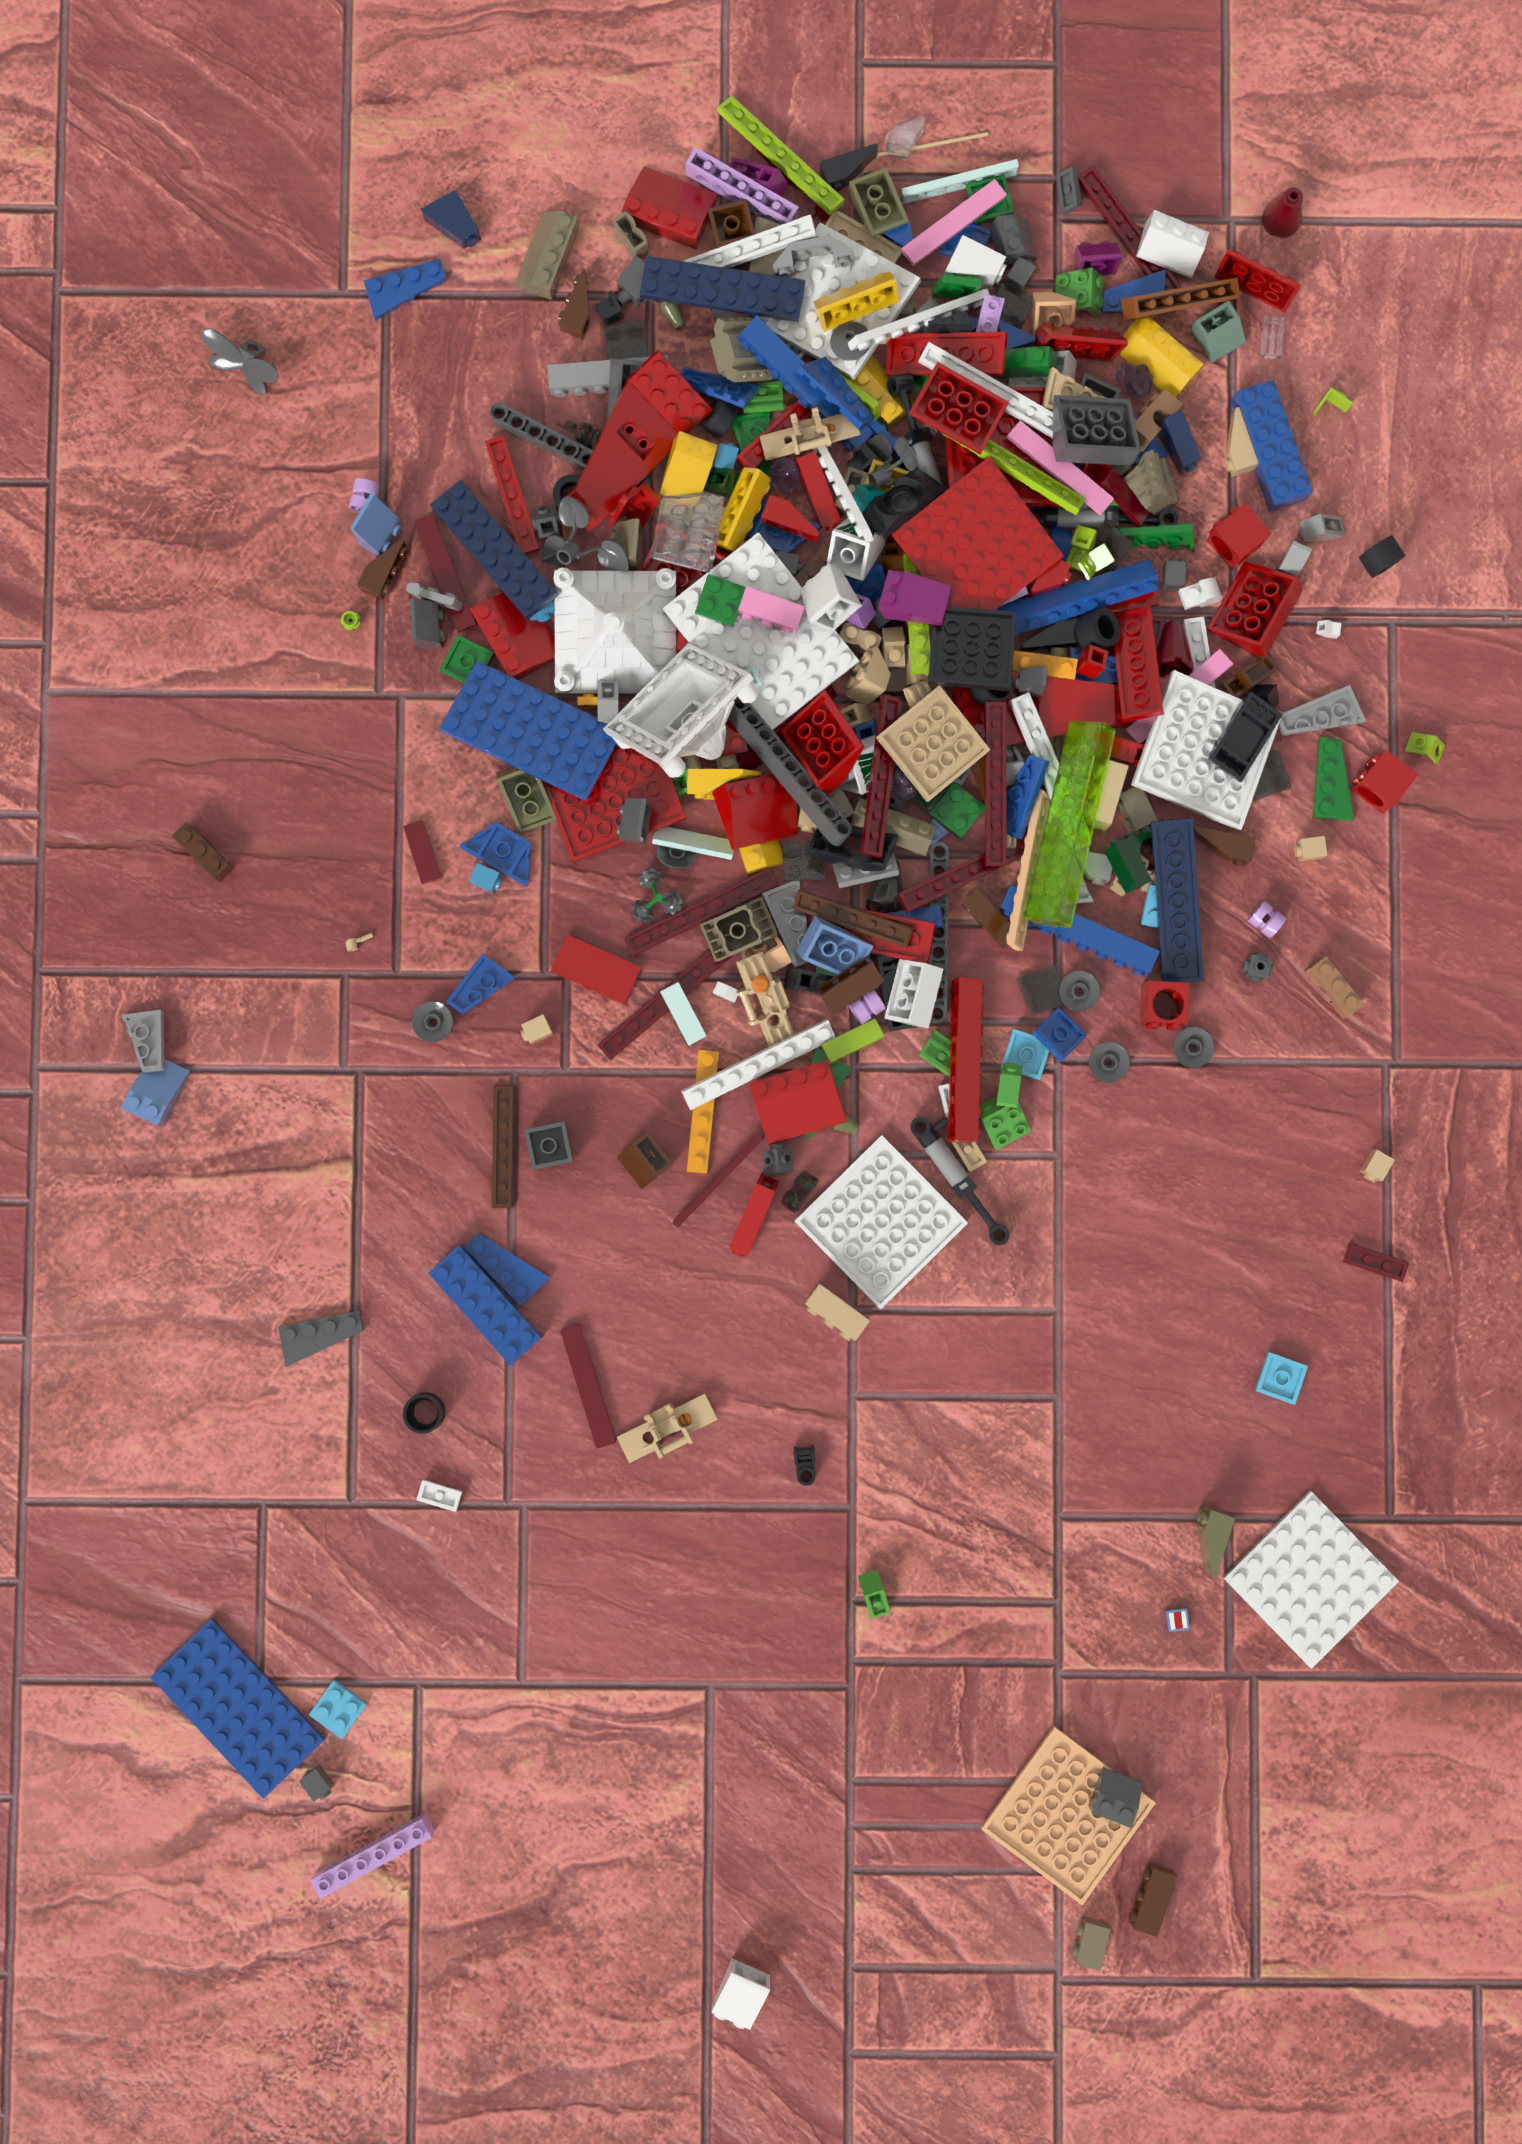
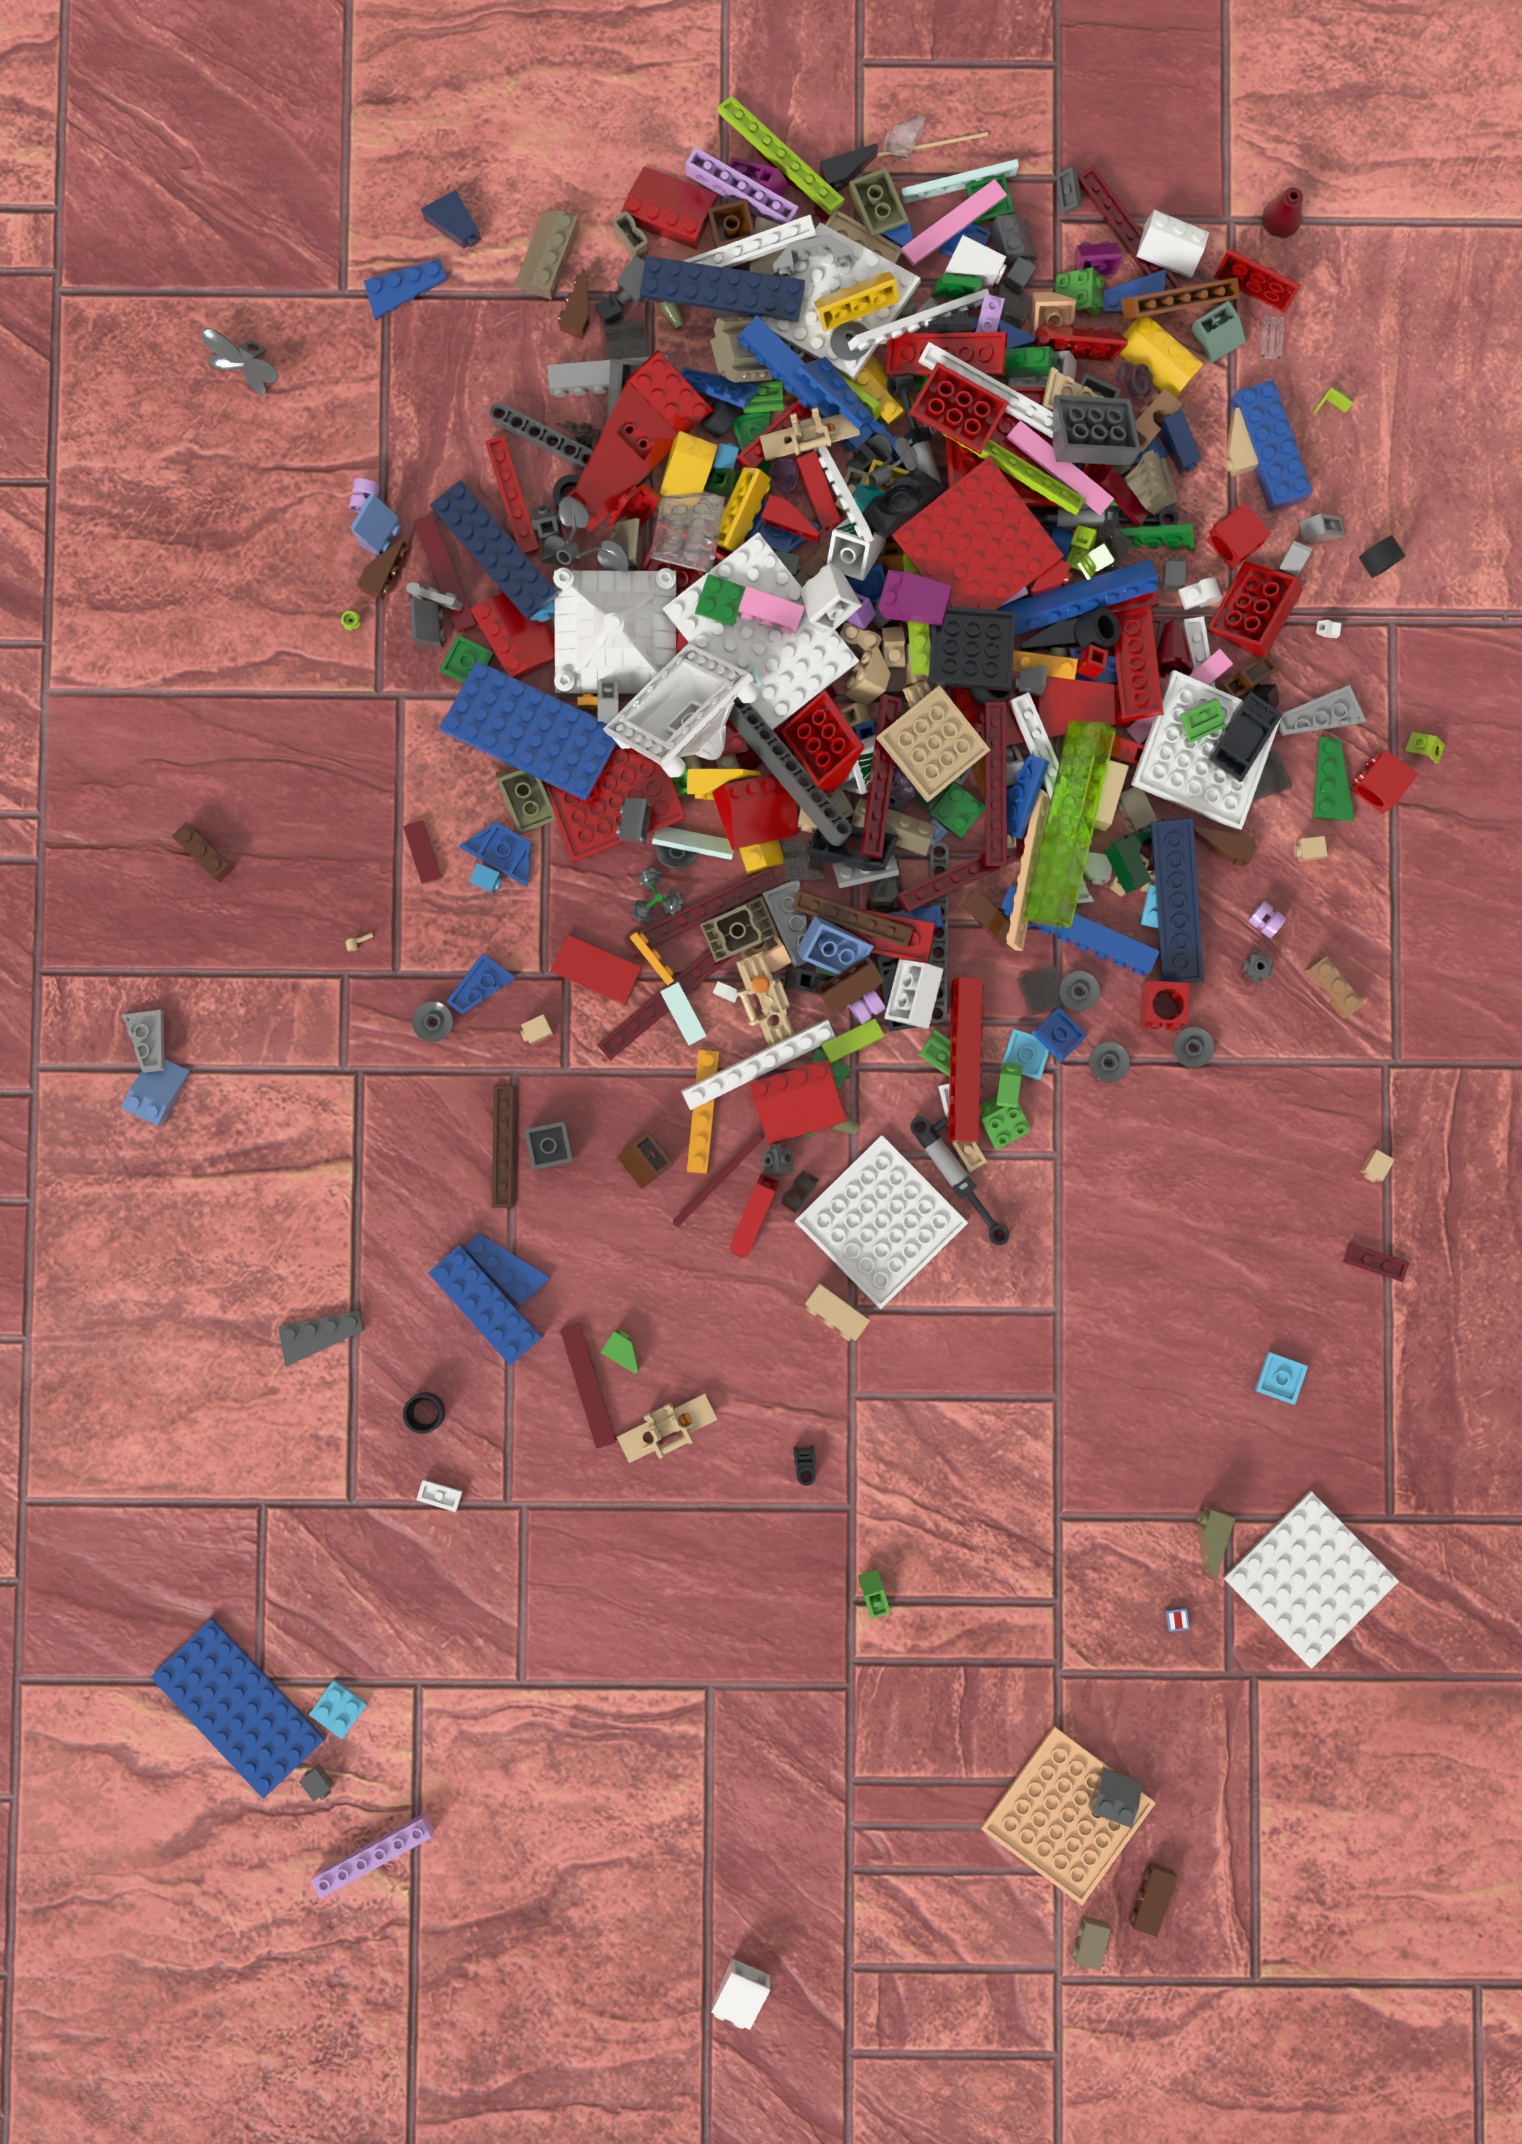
(621, 1350): none -> bright green slope
(653, 957): none -> light orange plate
(1203, 720): none -> bright green plate

